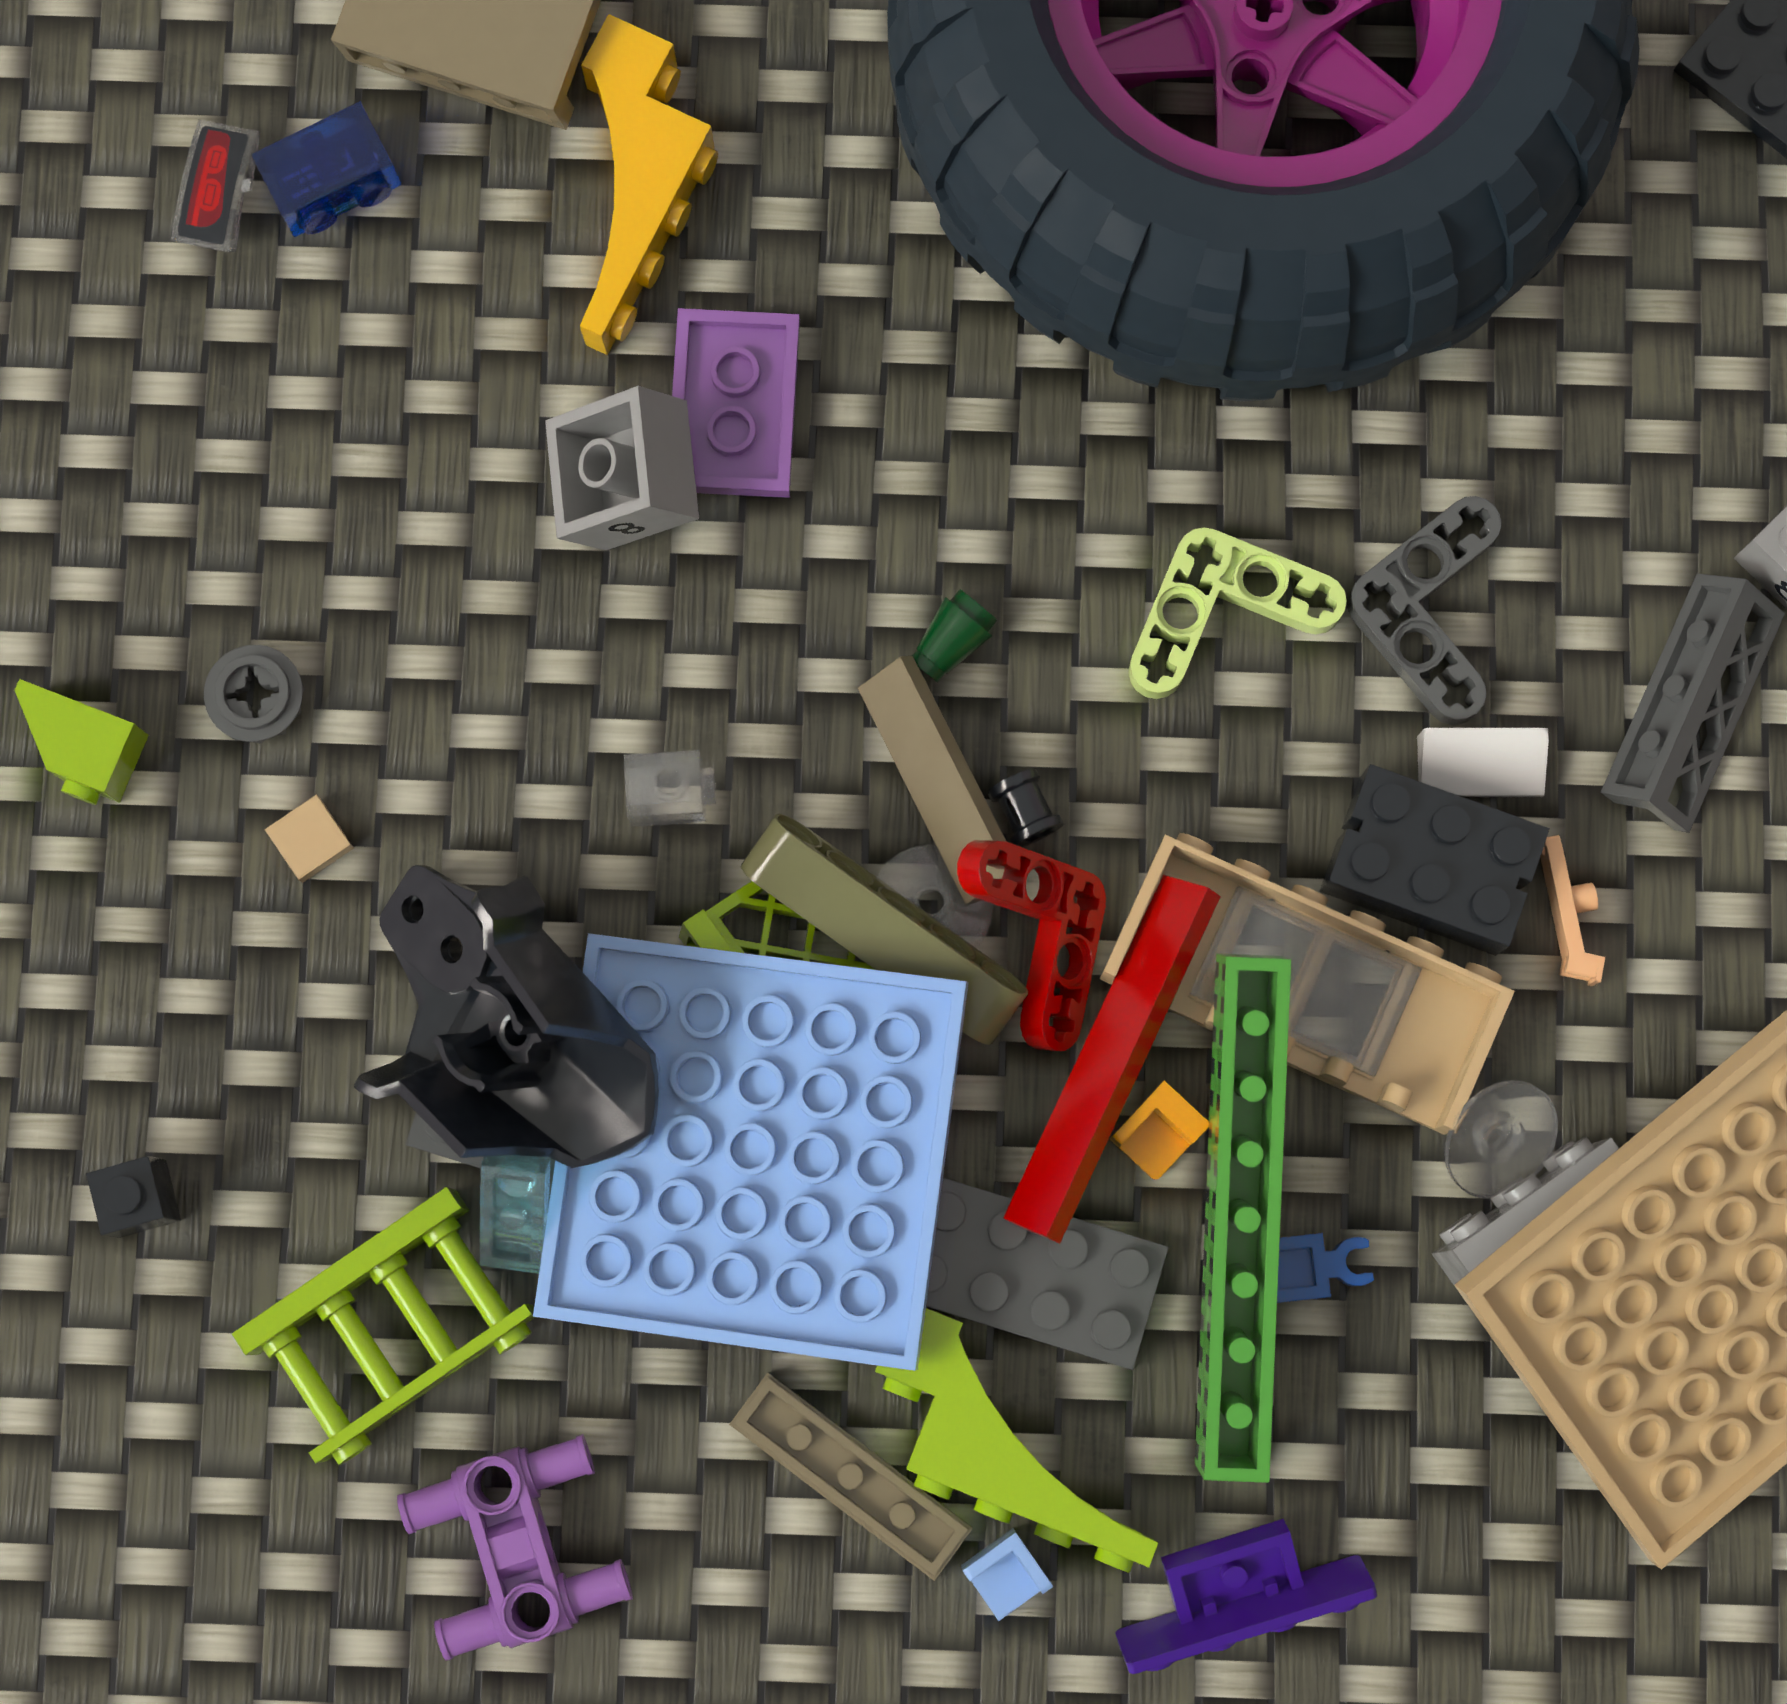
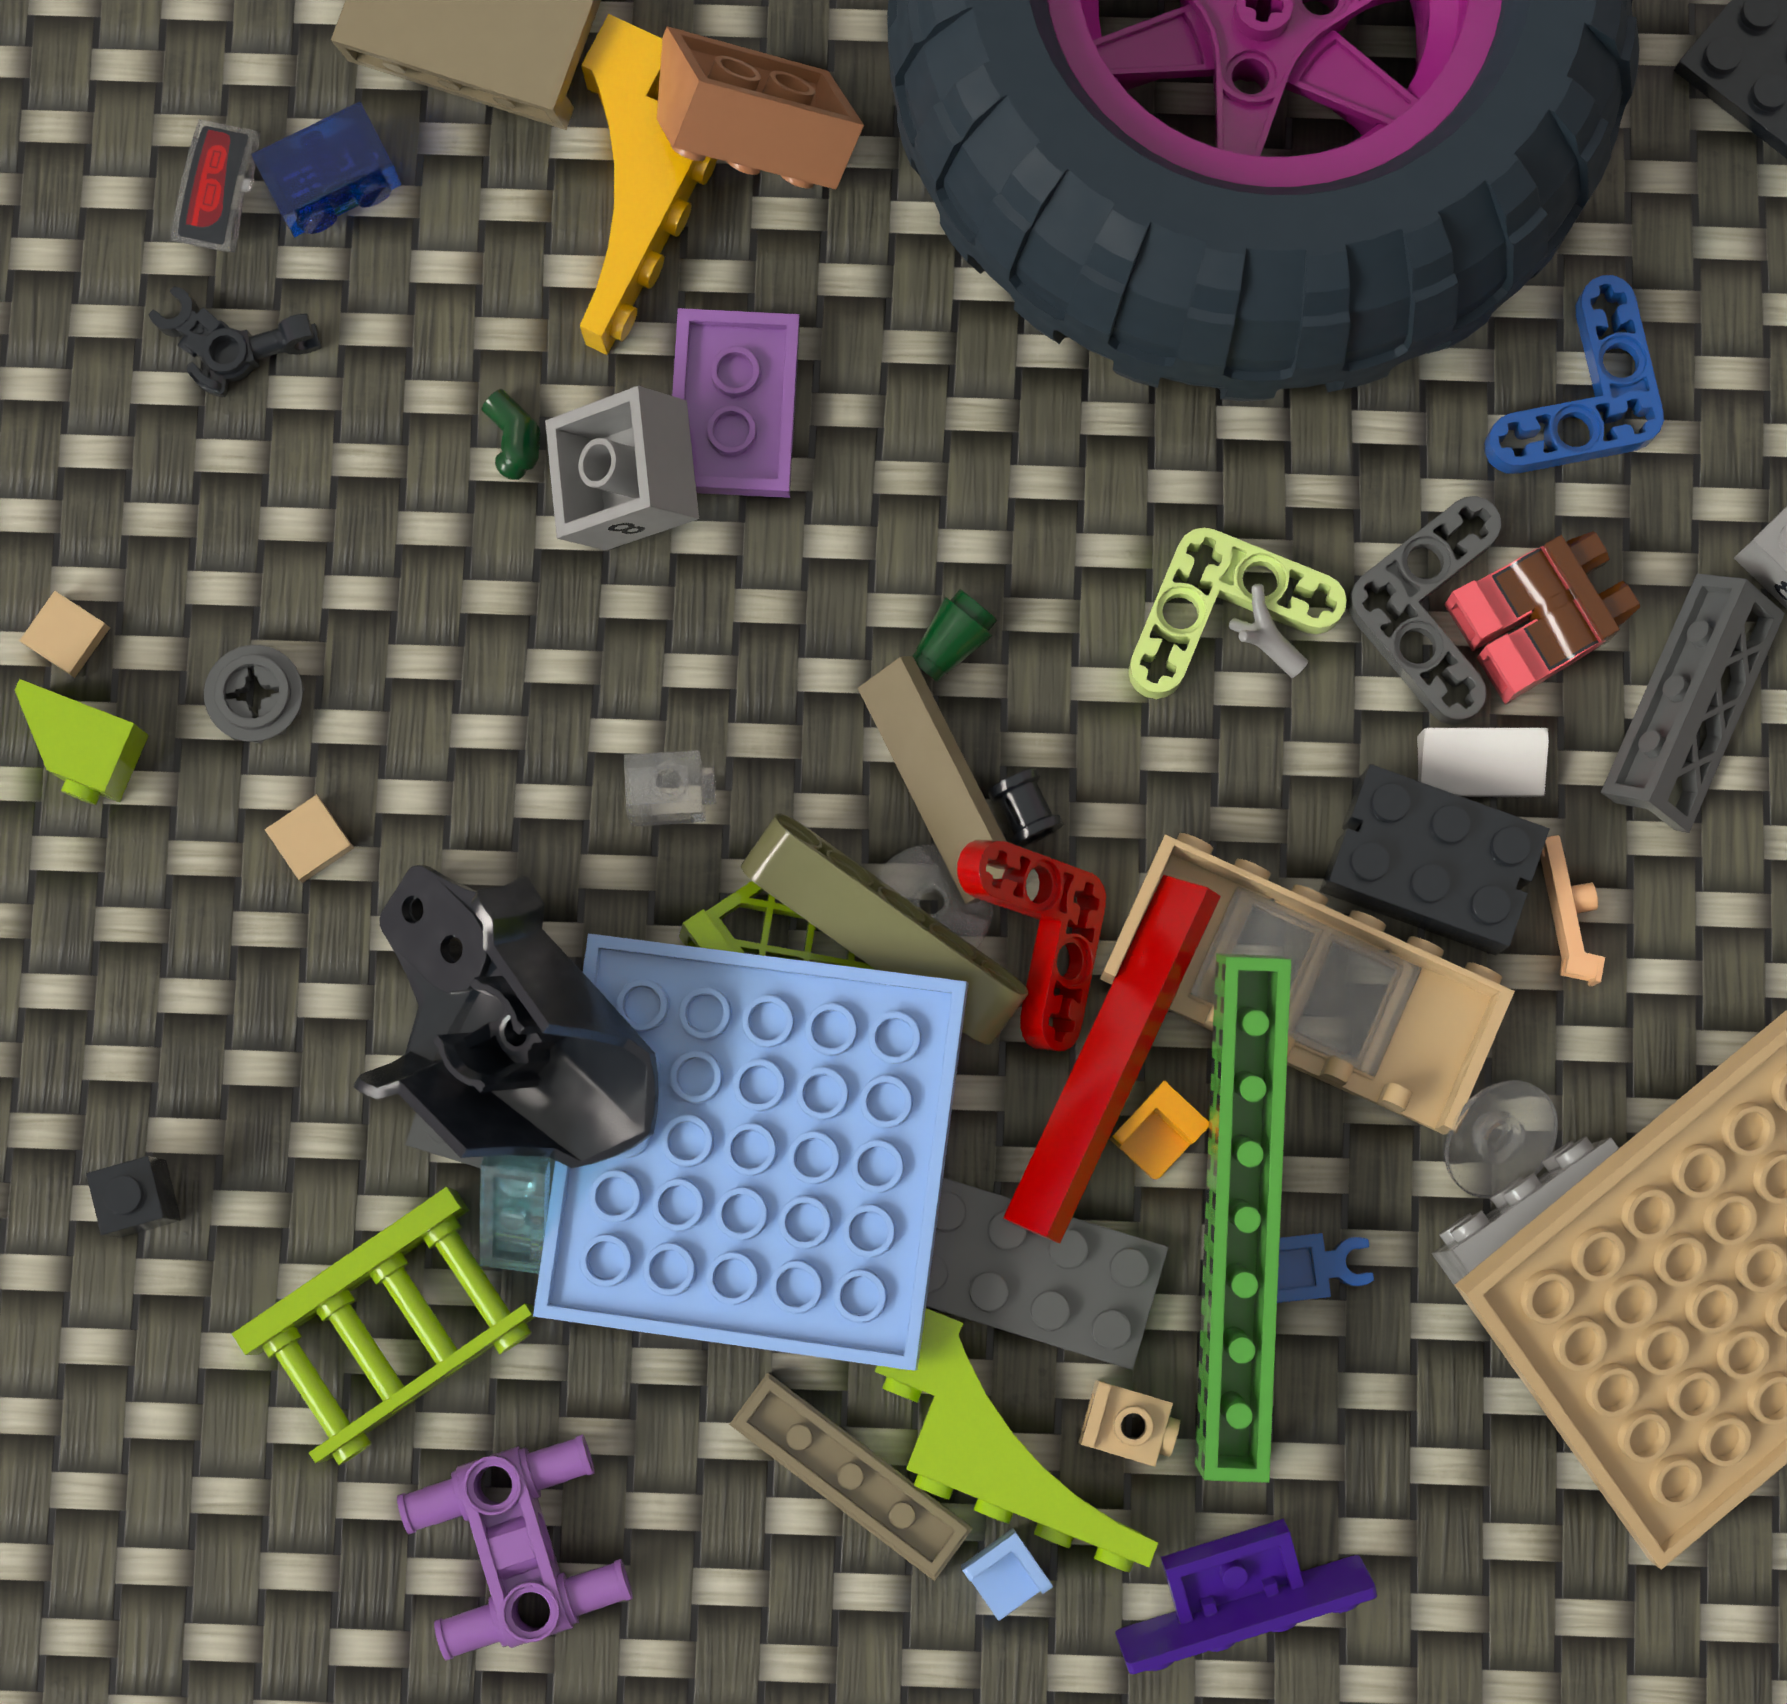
(64, 634): none -> tan tile
(227, 352): none -> black piece
(519, 437): none -> dark green arm
(754, 111): none -> nougat slope
(1104, 1418): none -> tan brick
(1267, 636): none -> light grey bar
(1559, 601): none -> hips
(1611, 393): none -> blue beam

